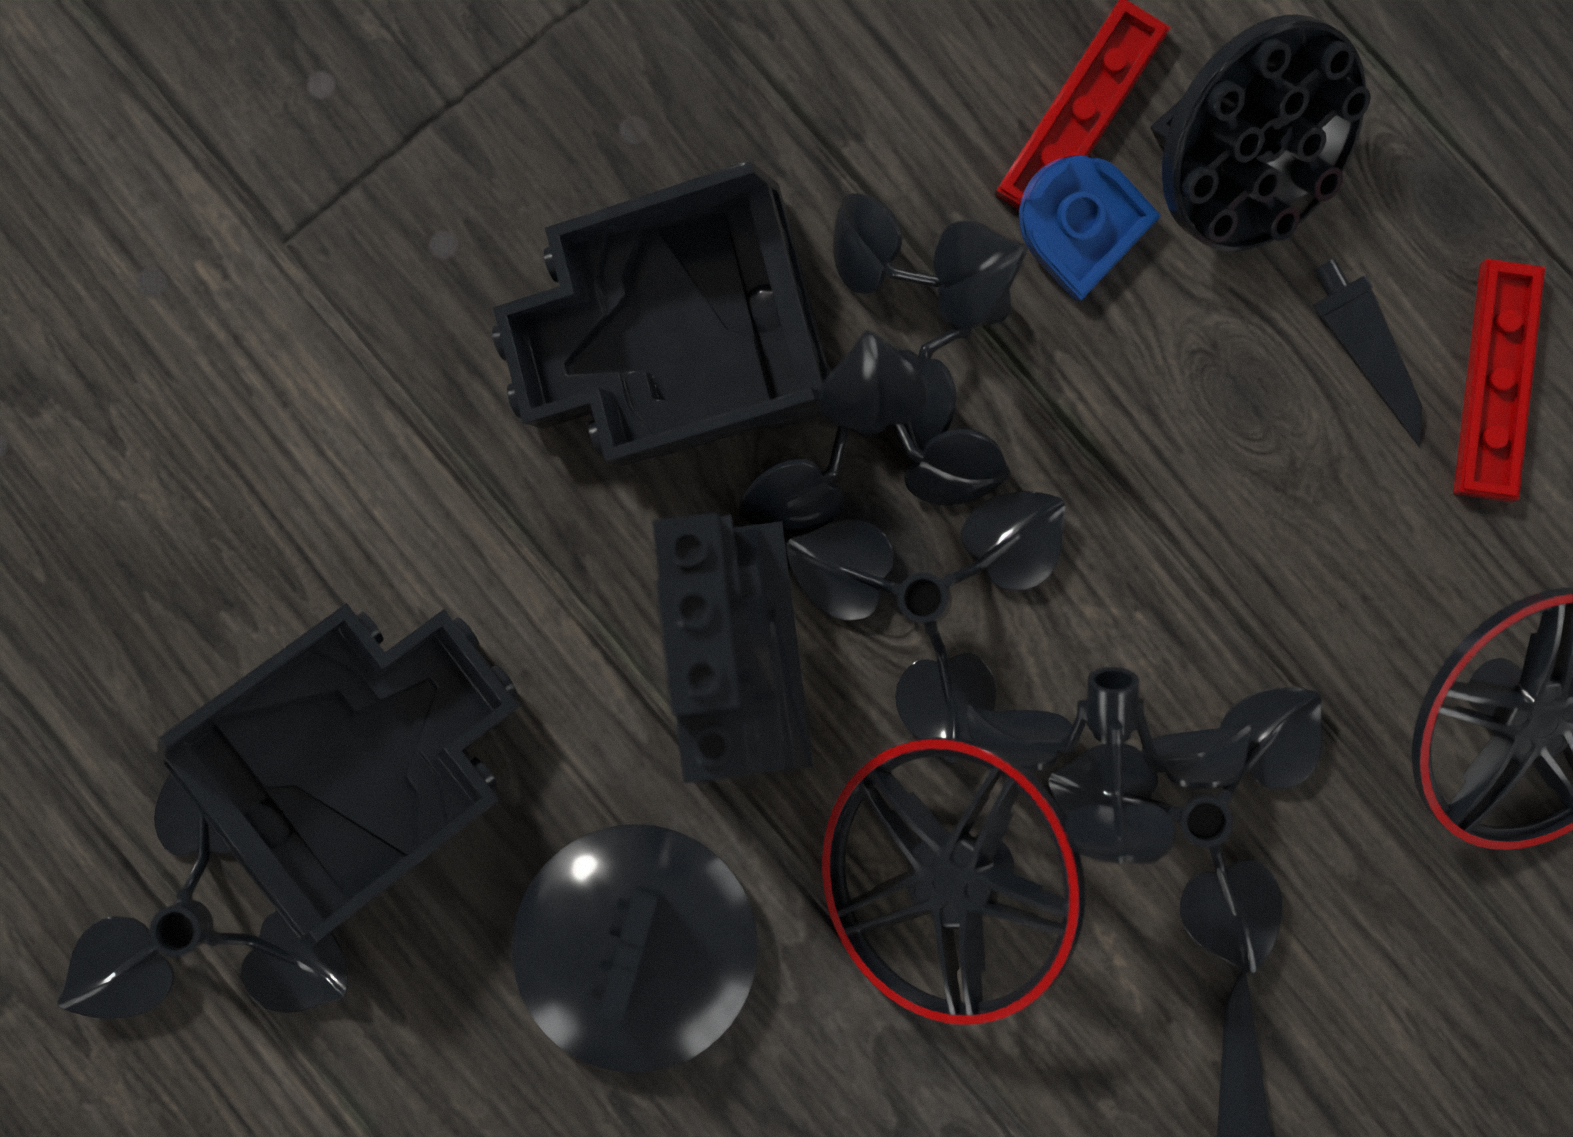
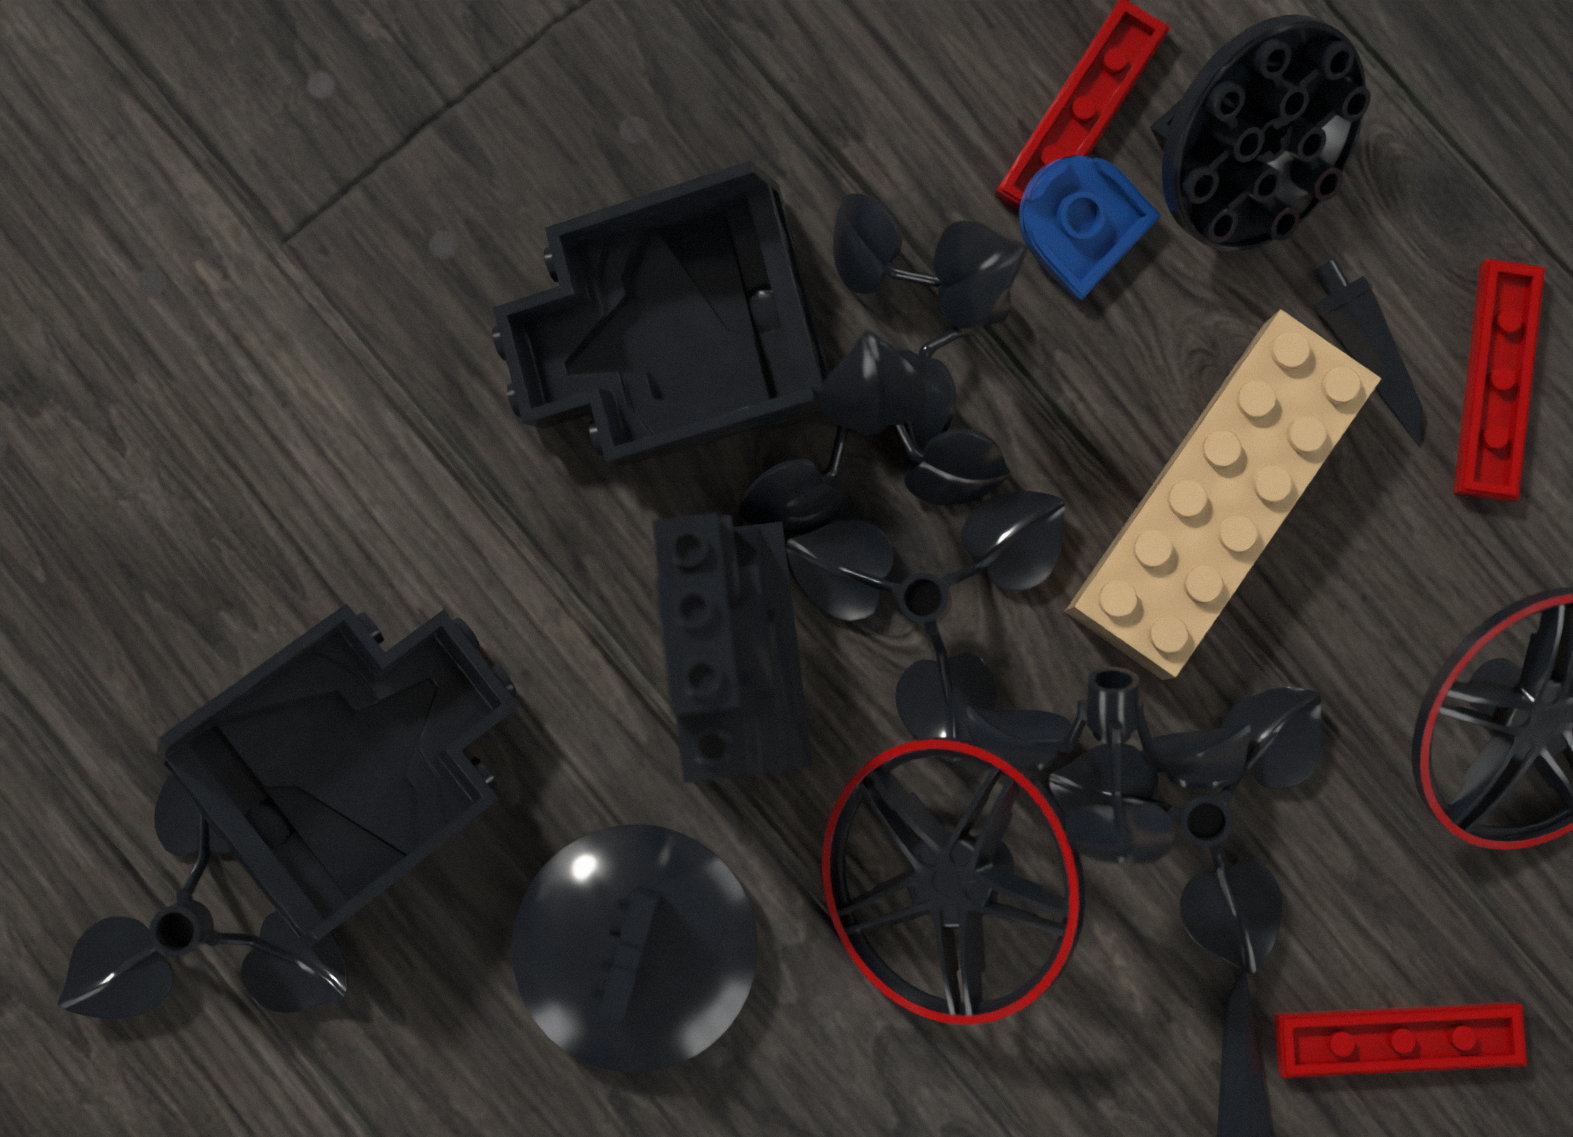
(1222, 495): none -> tan brick
(1400, 1039): none -> red tile

